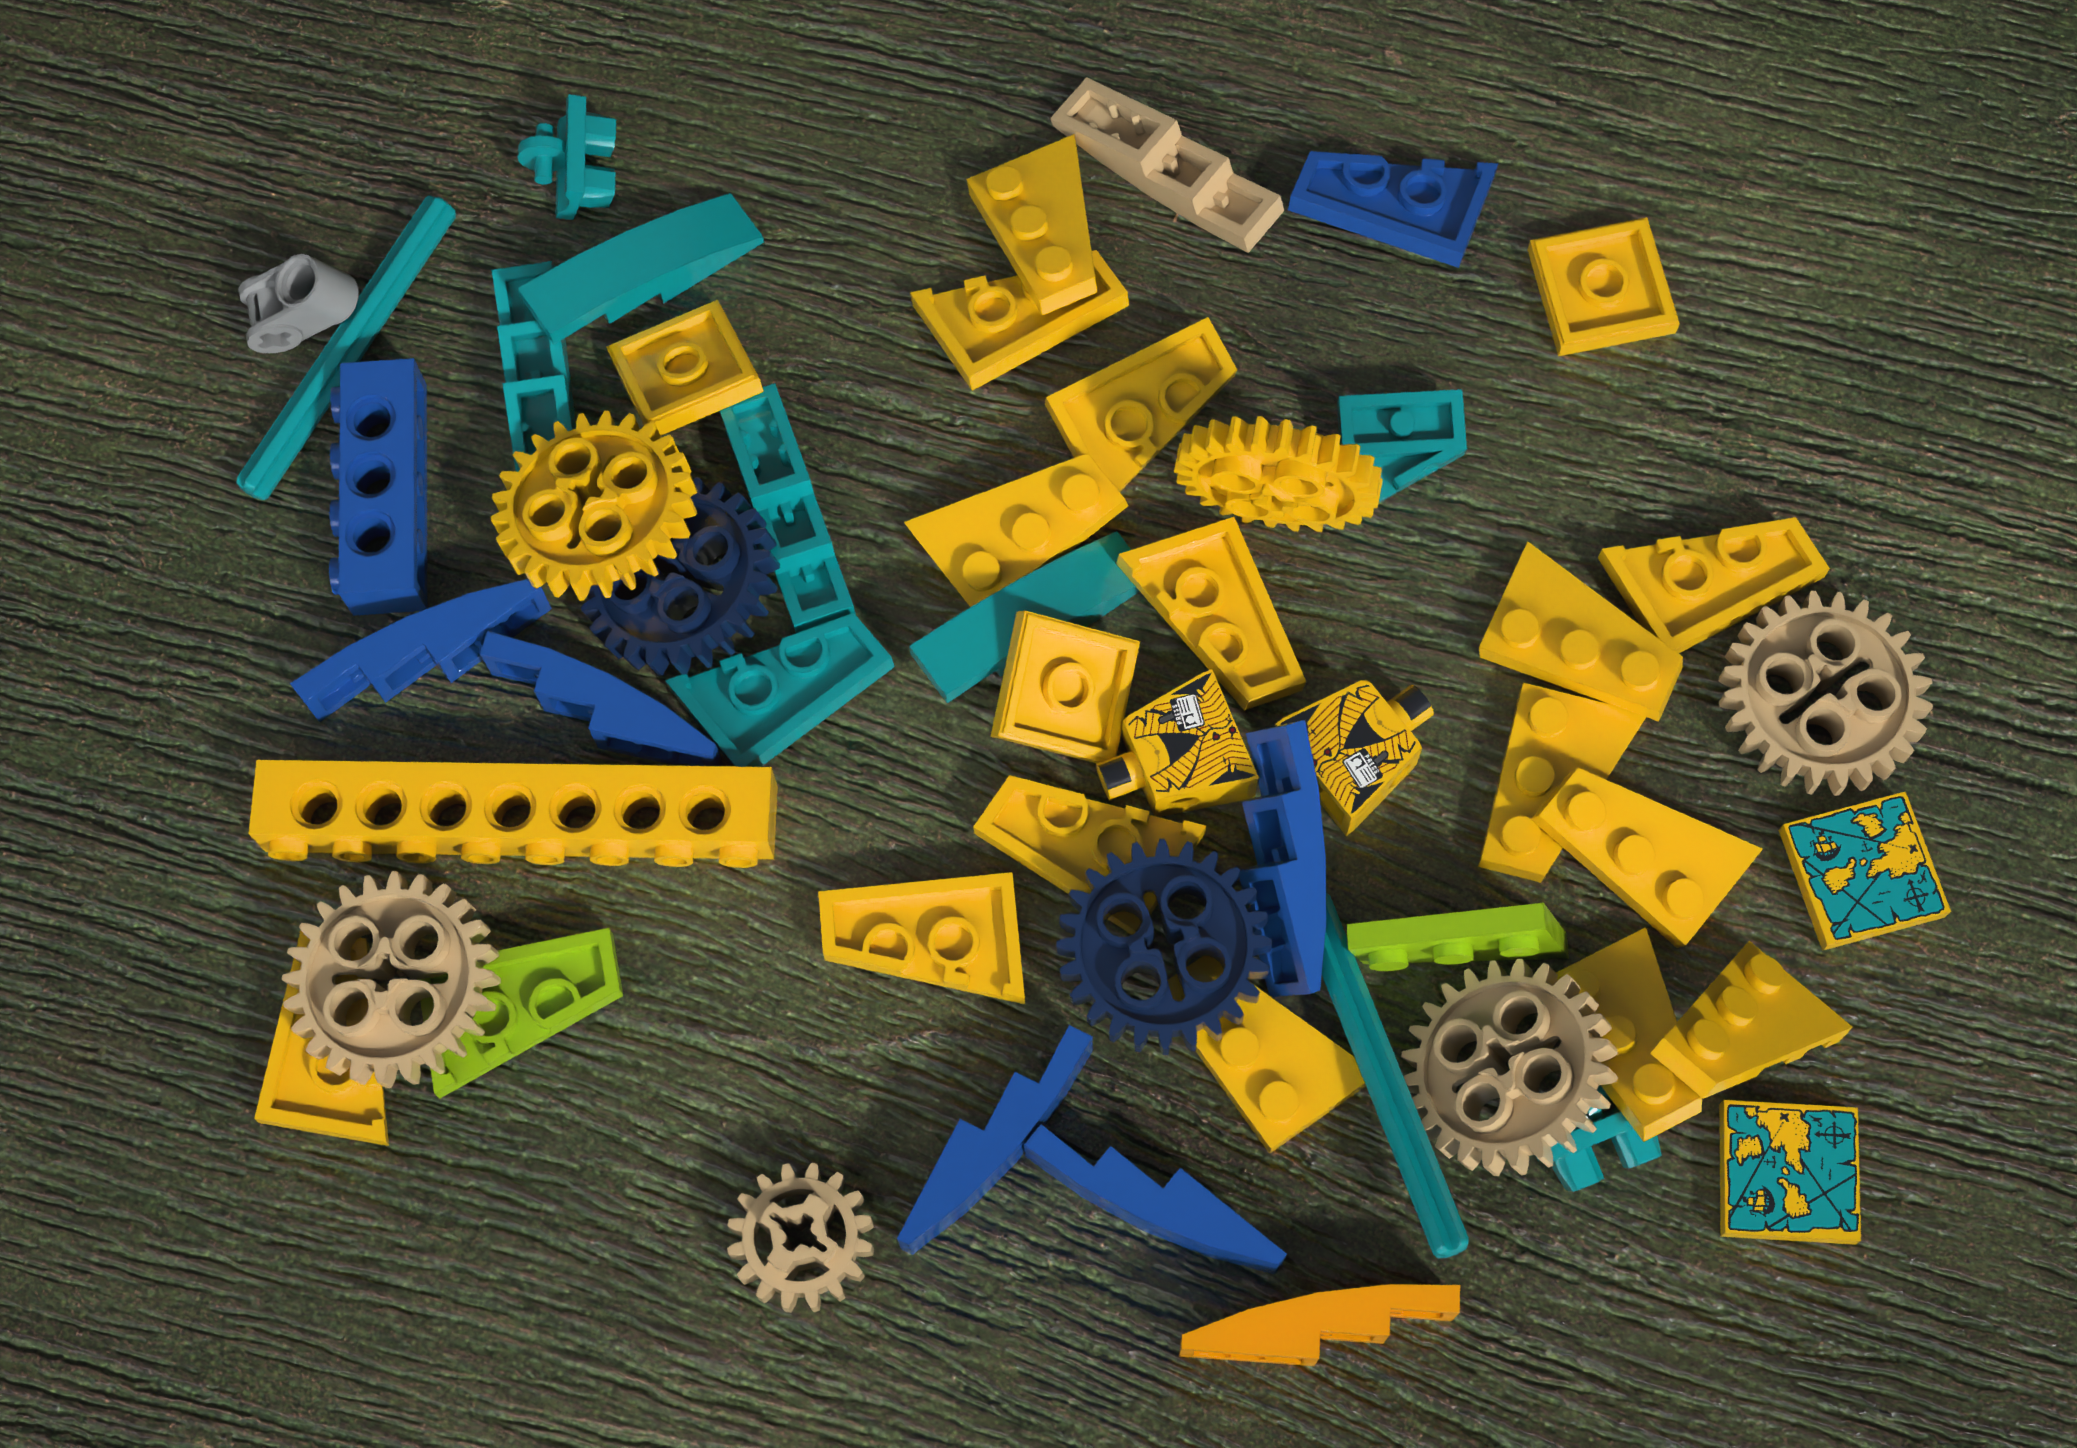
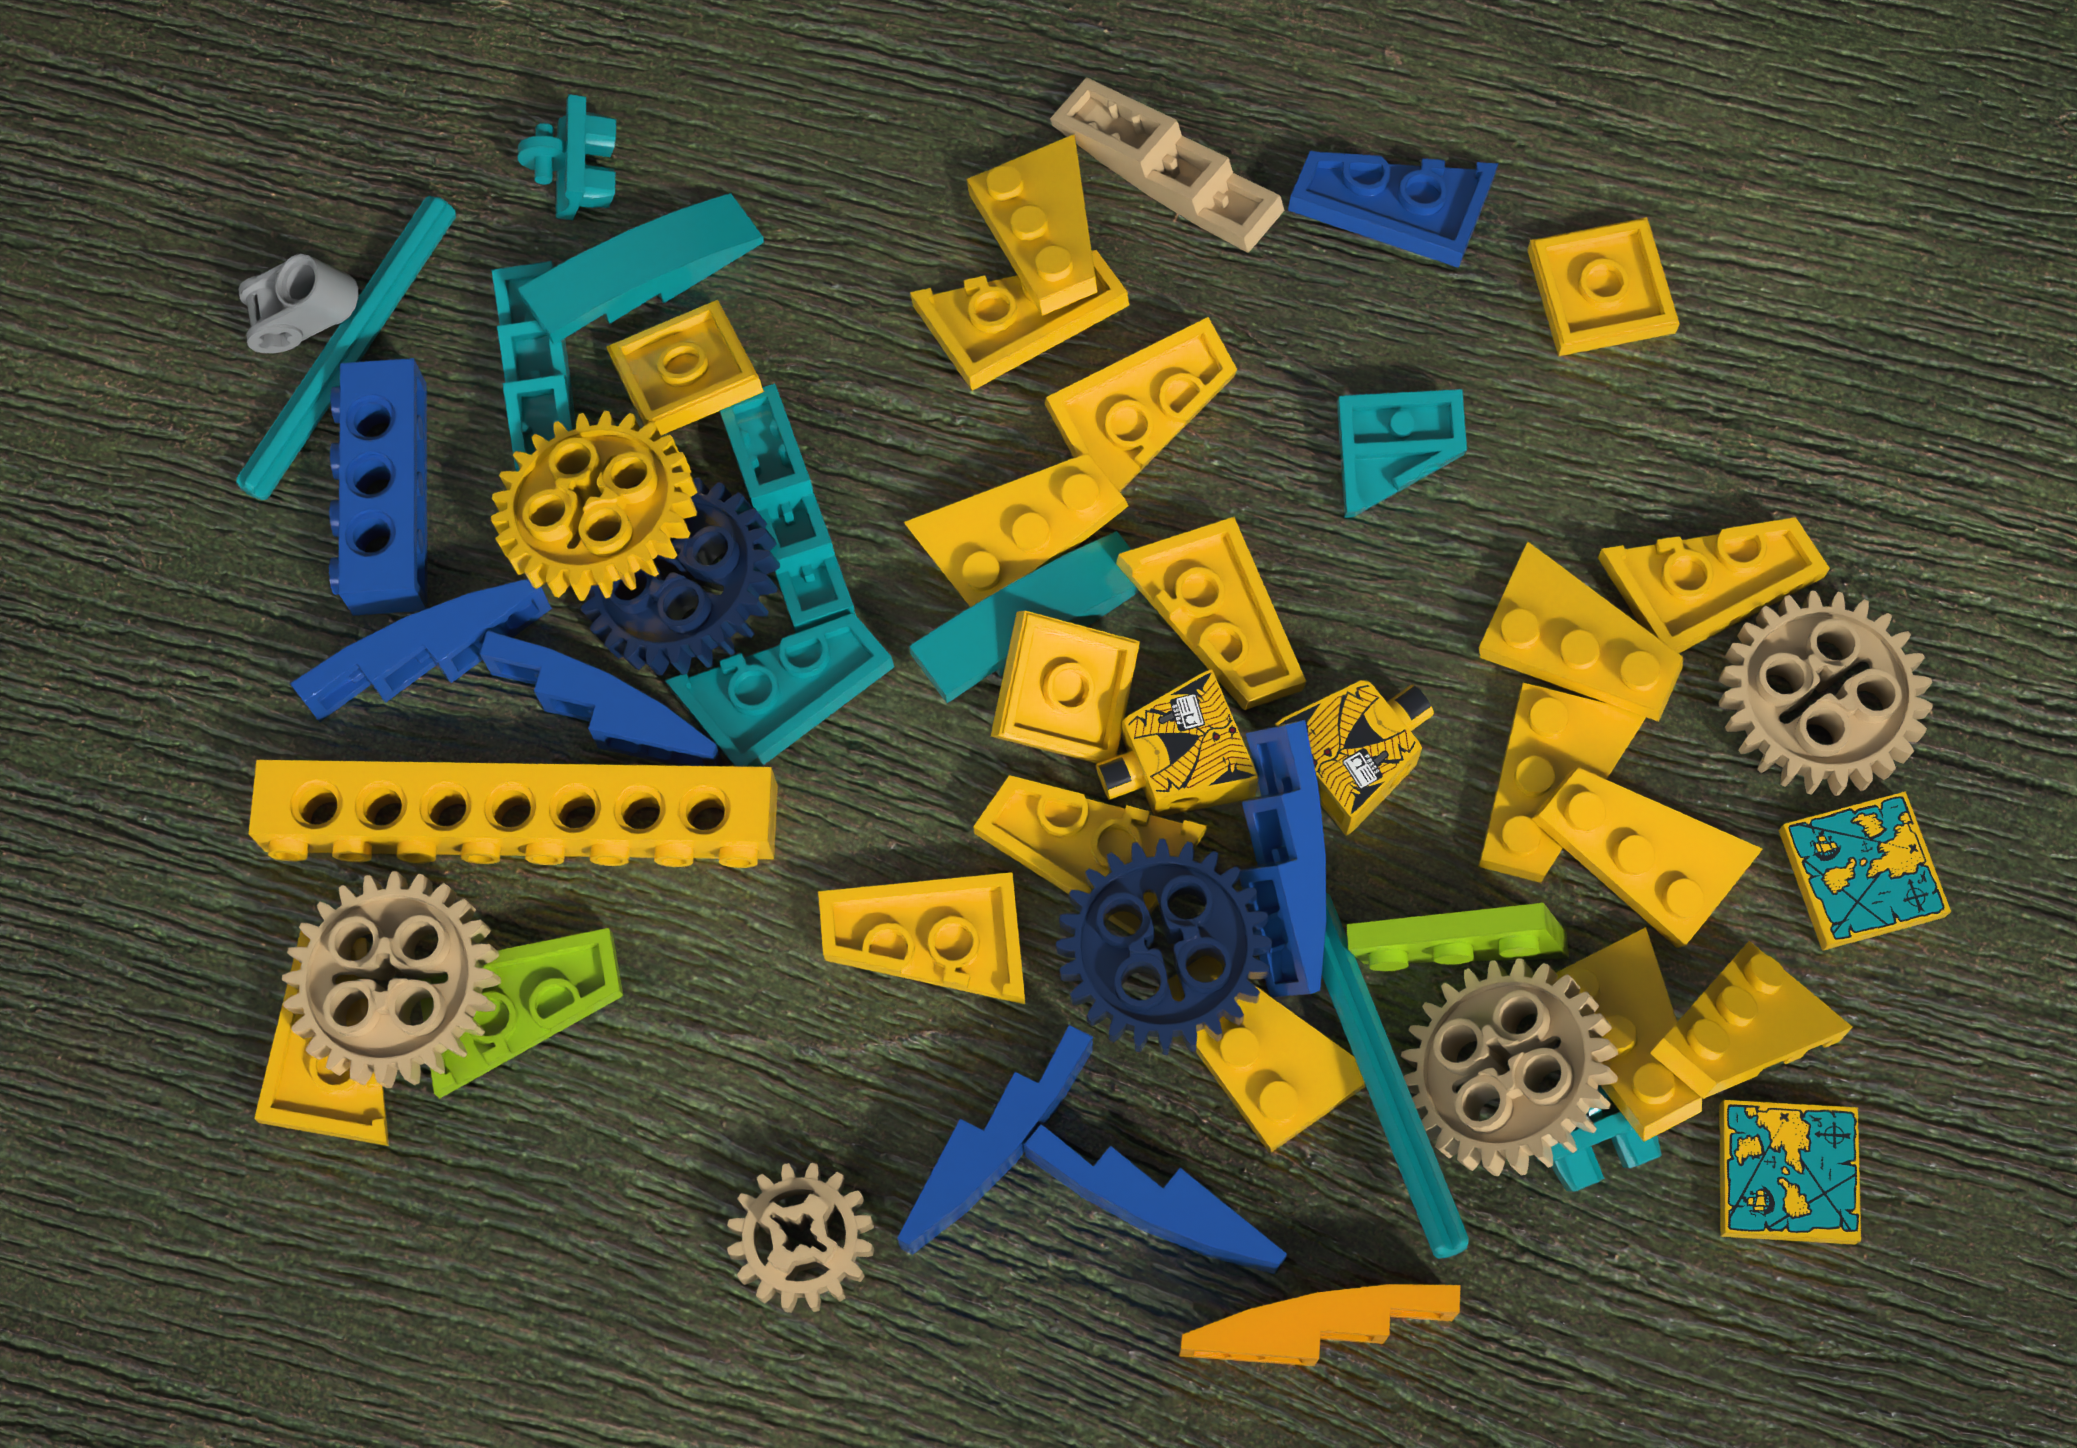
(1278, 474): yellow gear -> none

